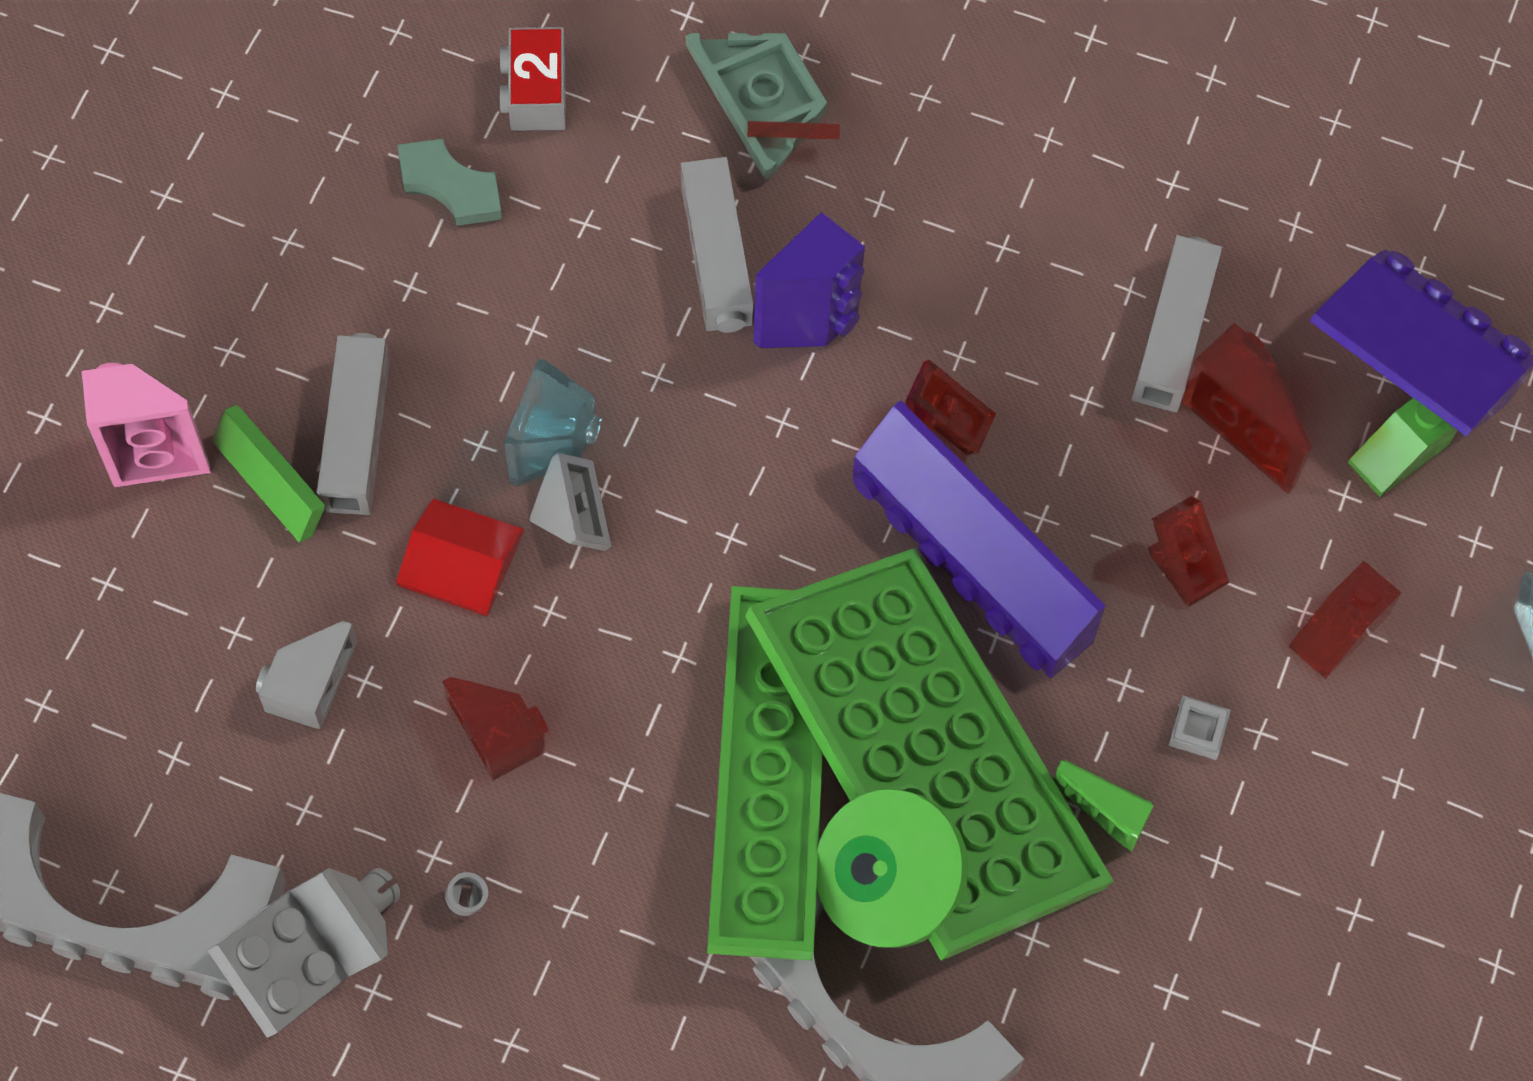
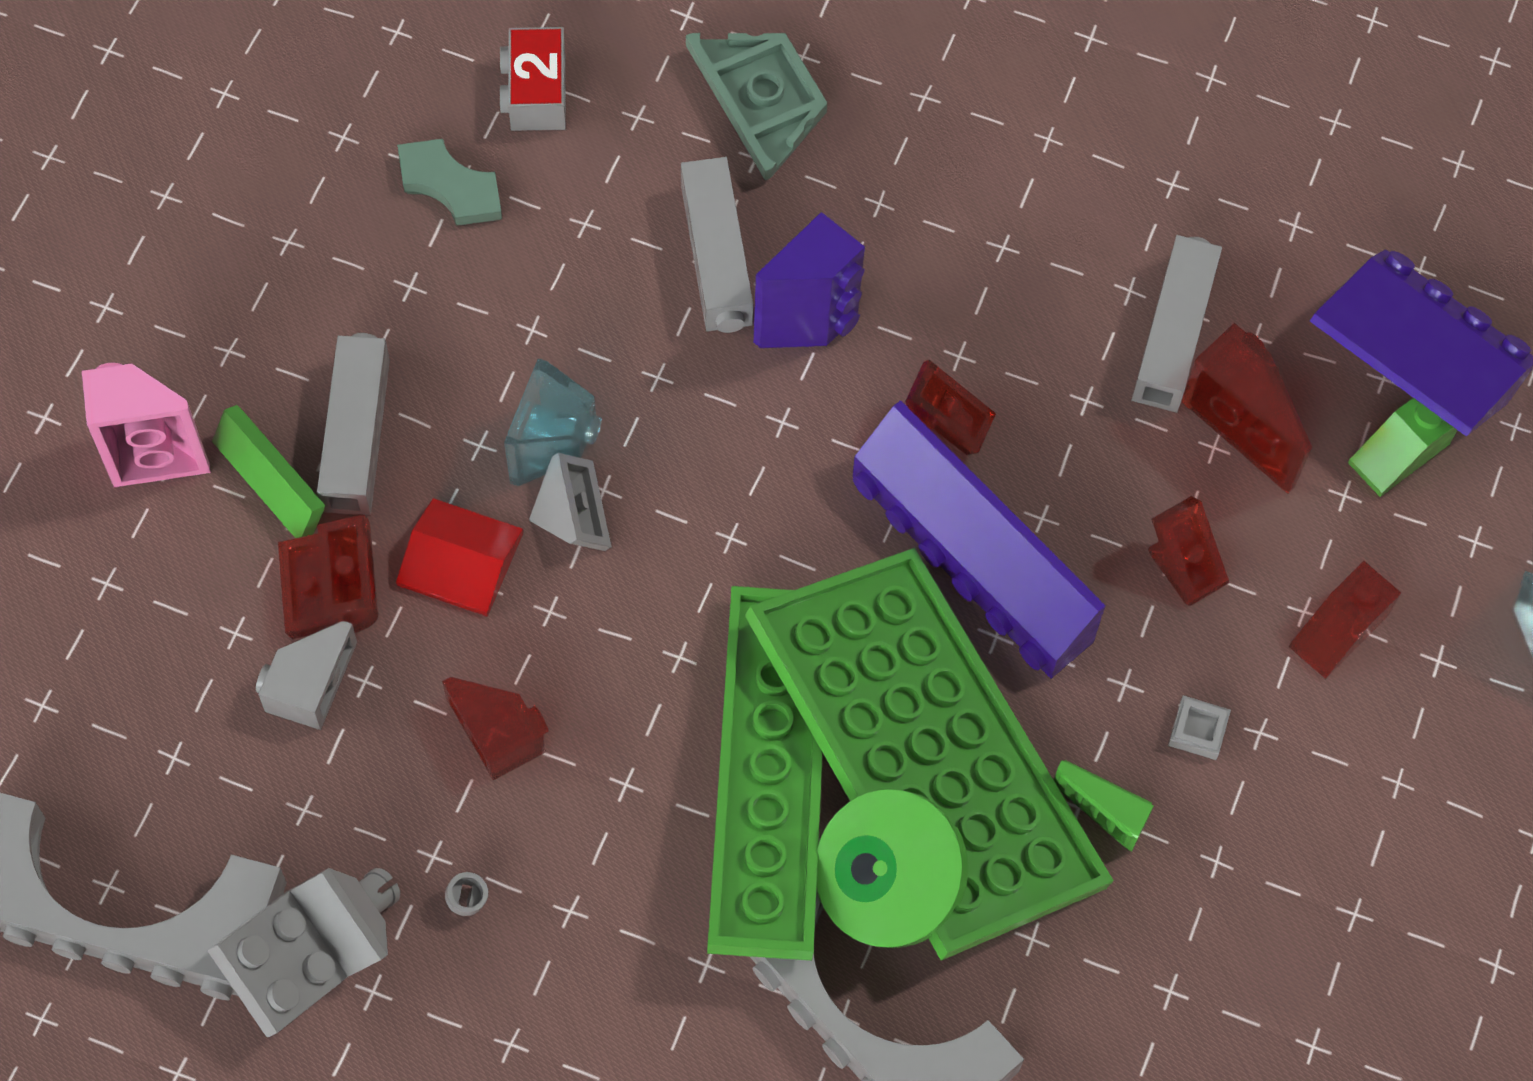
(329, 578): none -> clear red brick
(793, 130): clear red piece -> none

